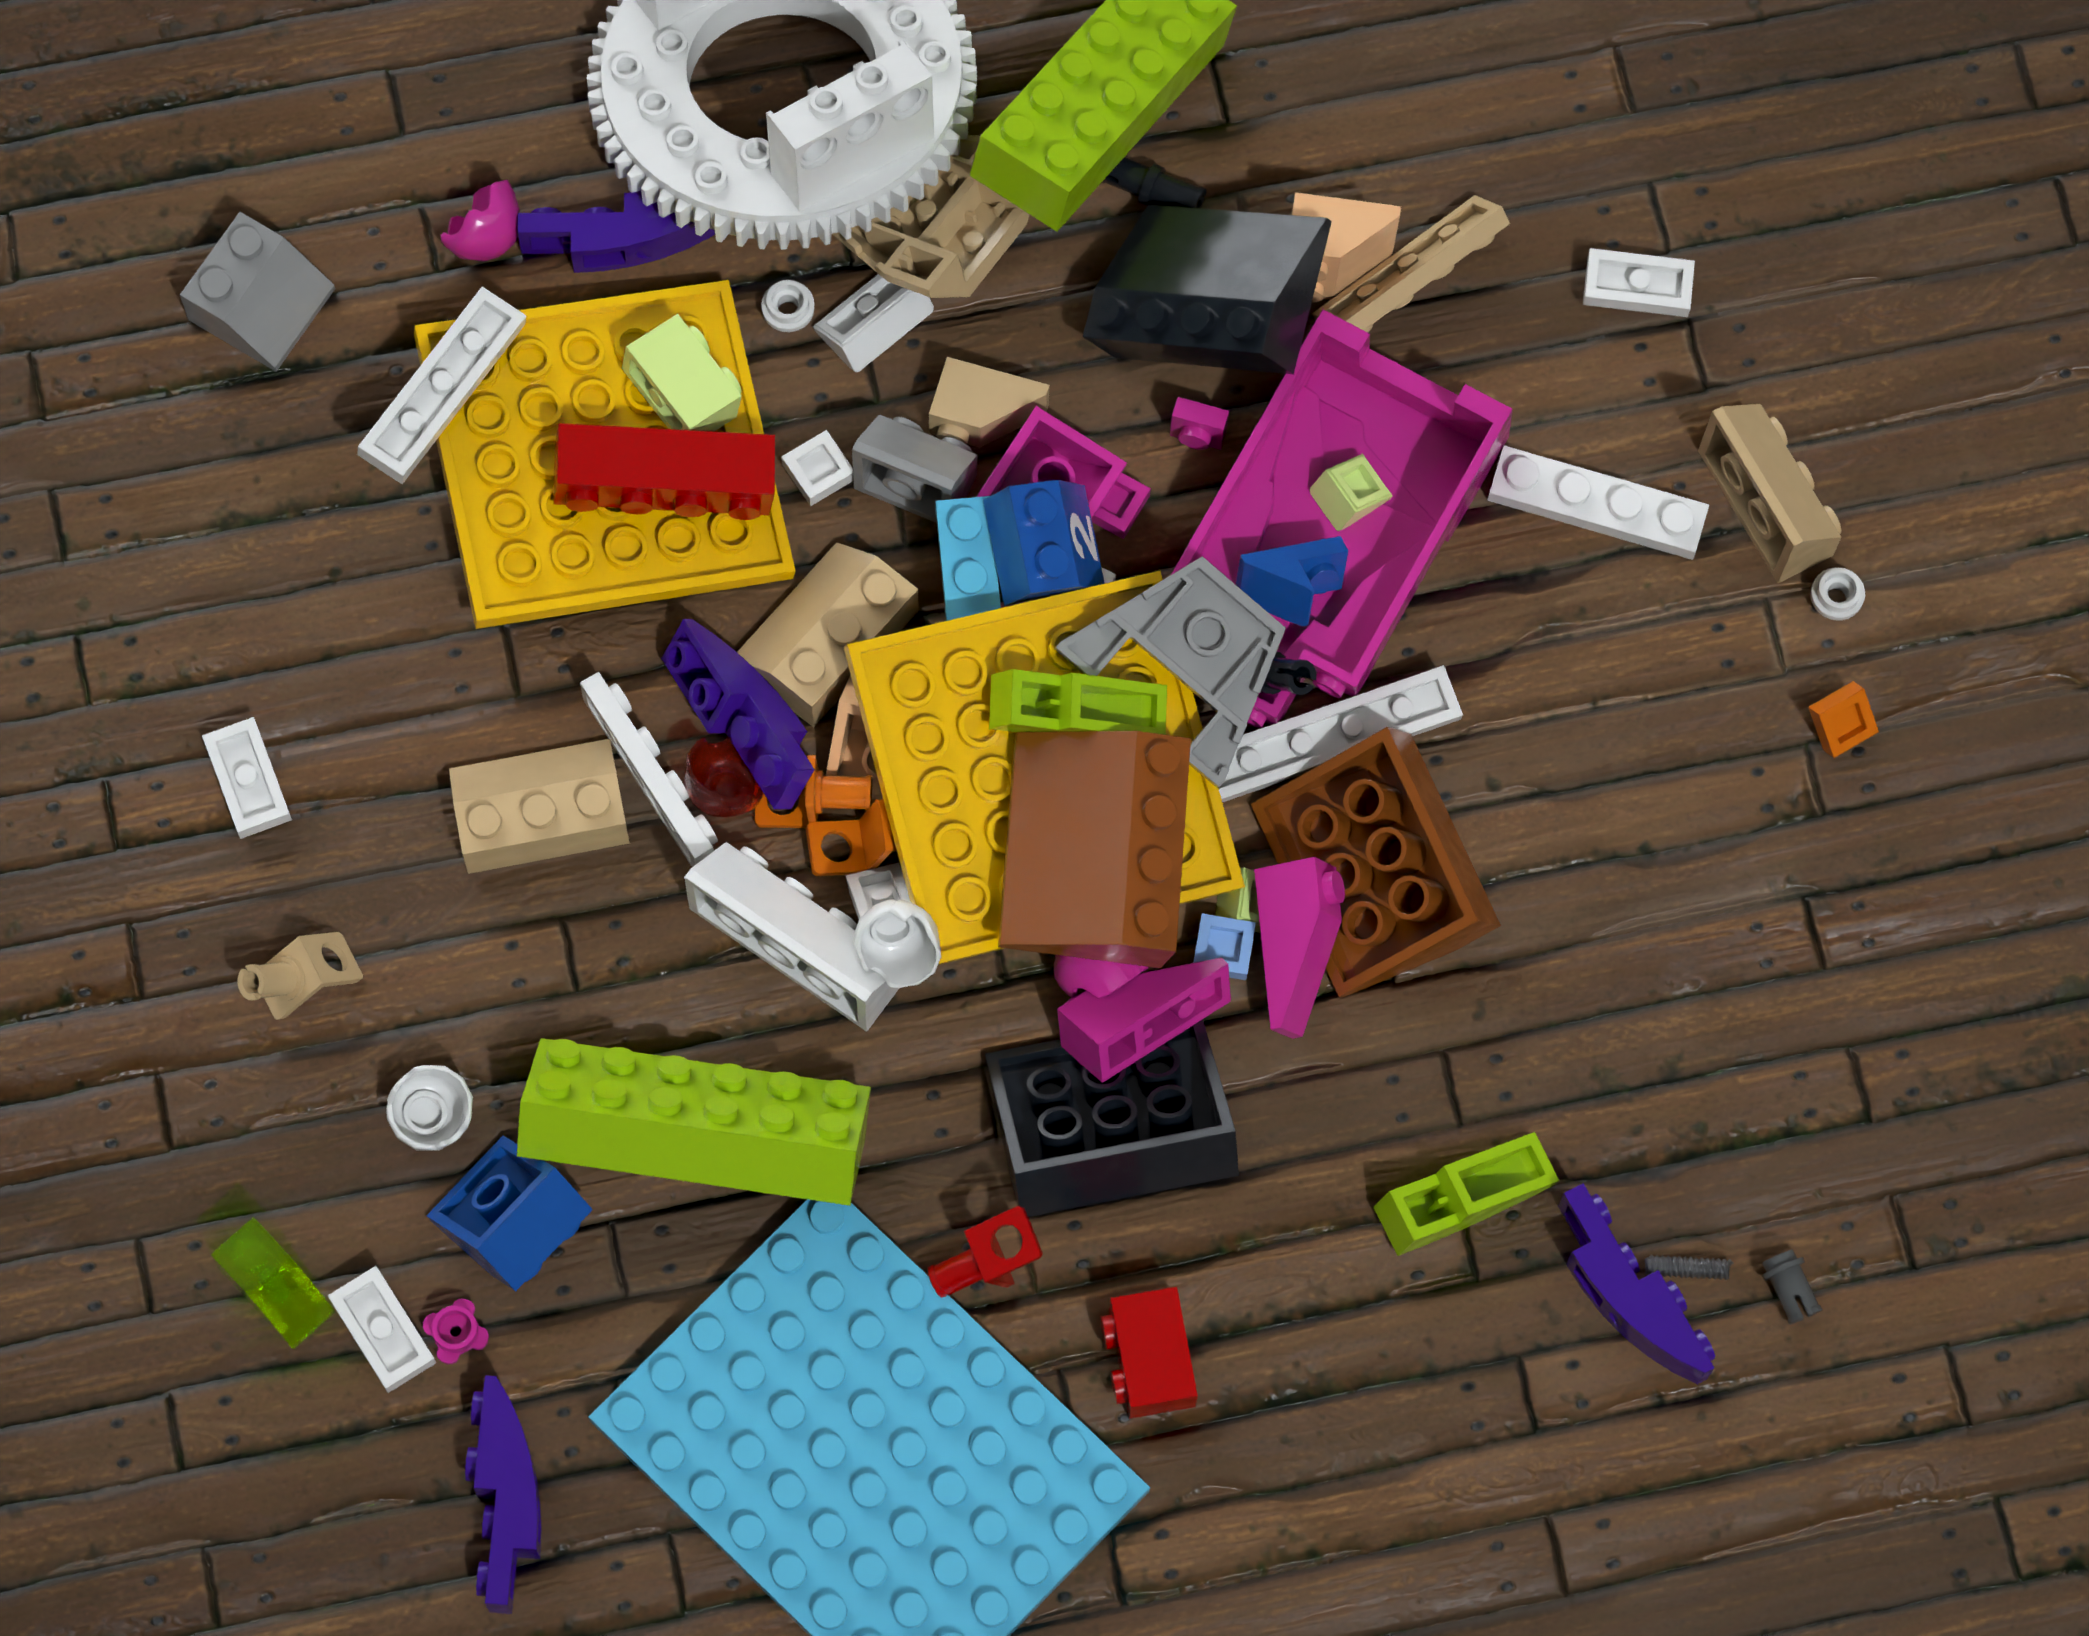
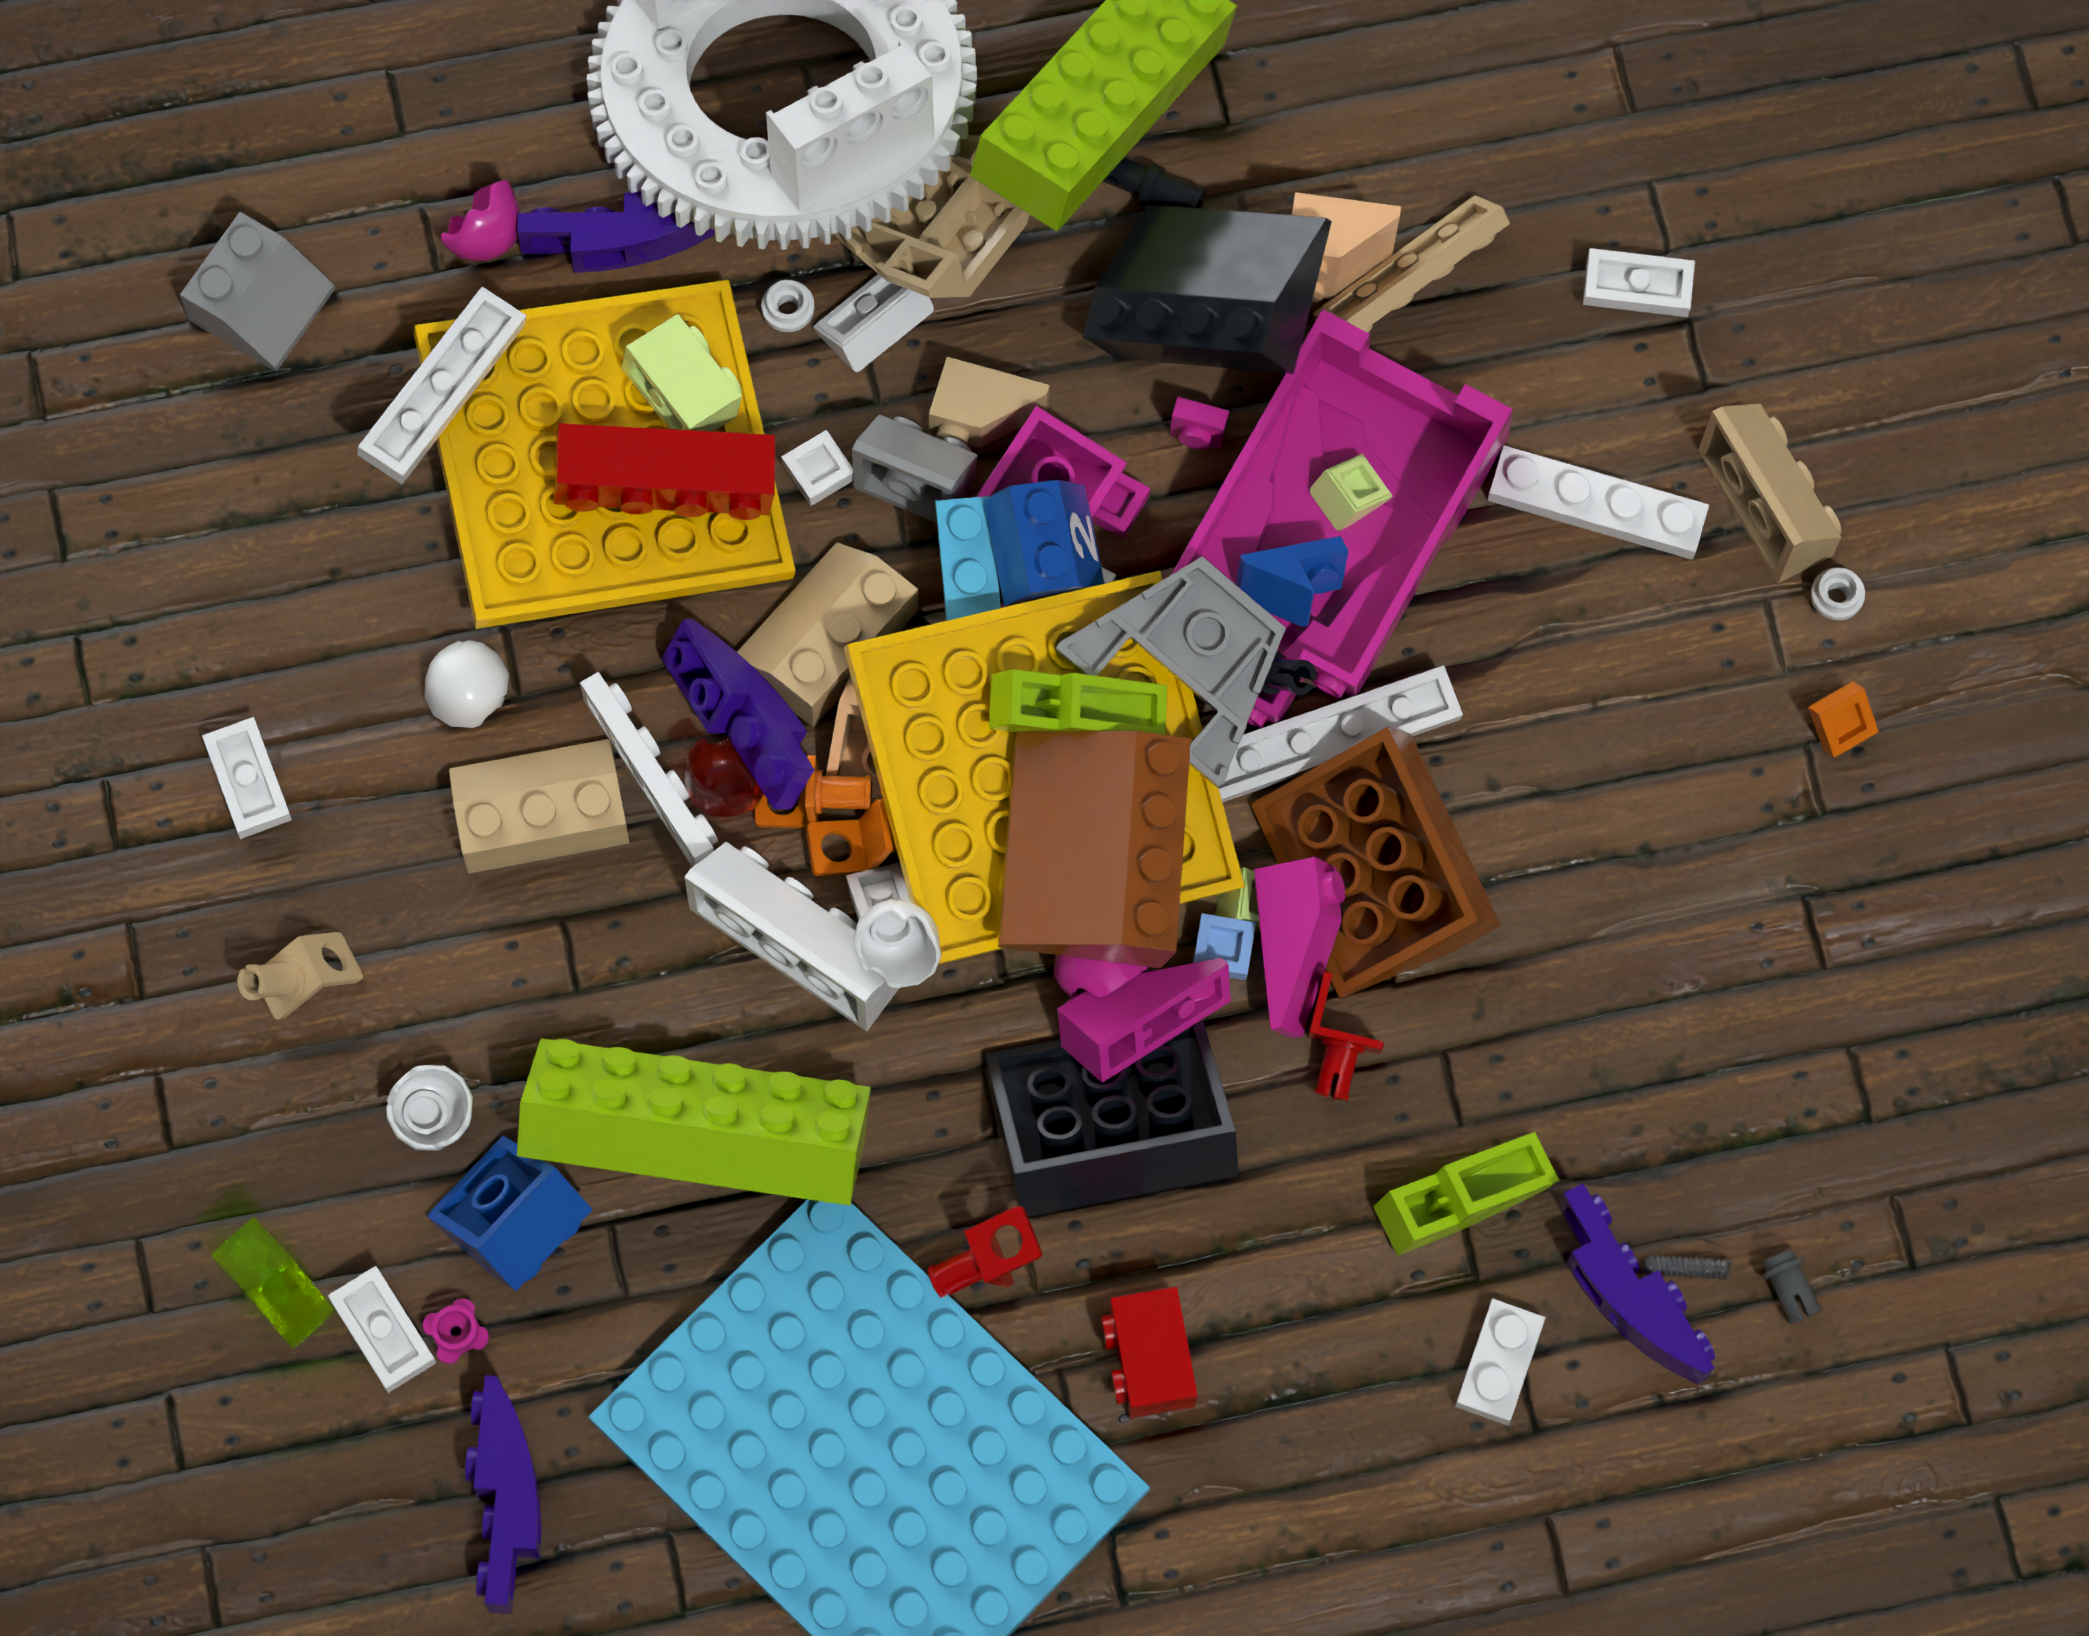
(465, 683): none -> white hair
(1340, 1050): none -> red bracket
(1500, 1362): none -> white plate

